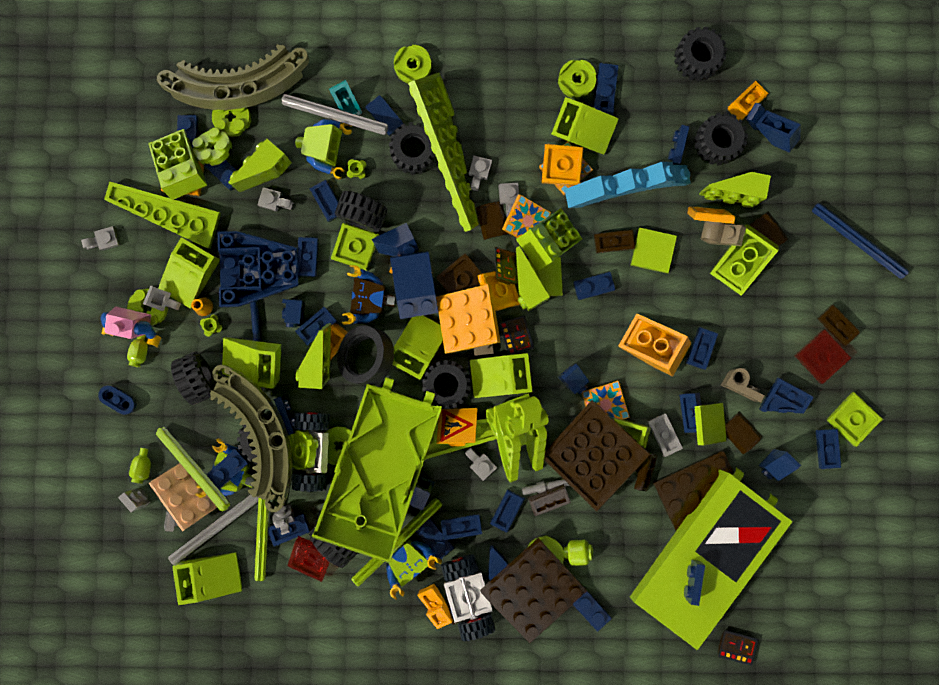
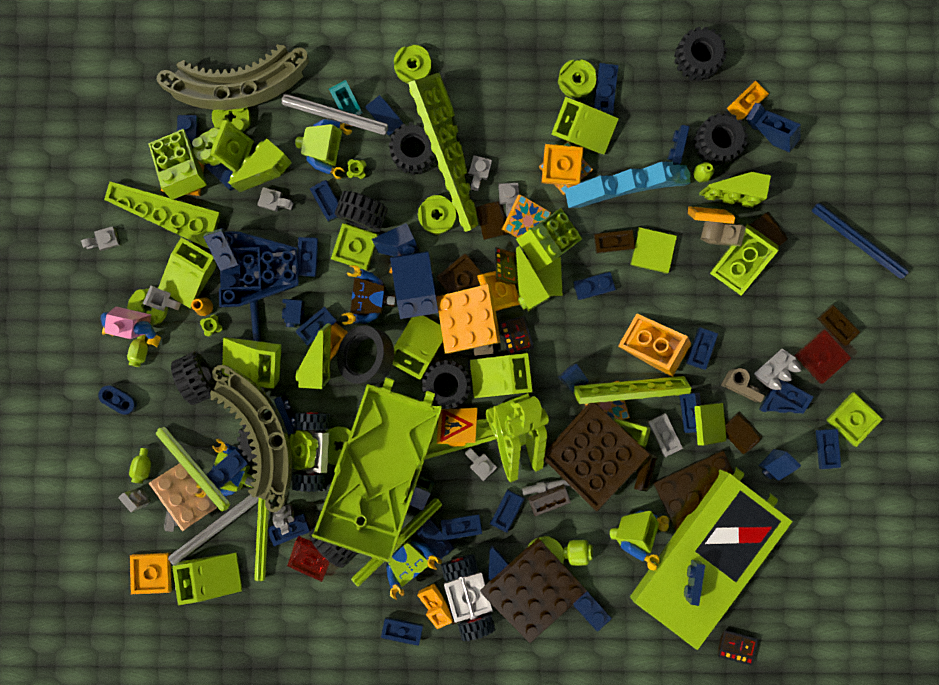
(150, 573): none -> light orange tile
(221, 249): none -> dark blue plate
(231, 146): none -> lime tile
(402, 631): none -> dark blue plate
(428, 208): none -> lime plate
(631, 390): none -> lime plate
(638, 534): none -> lime torso
(703, 172): none -> lime plant
(777, 369): none -> light grey plate

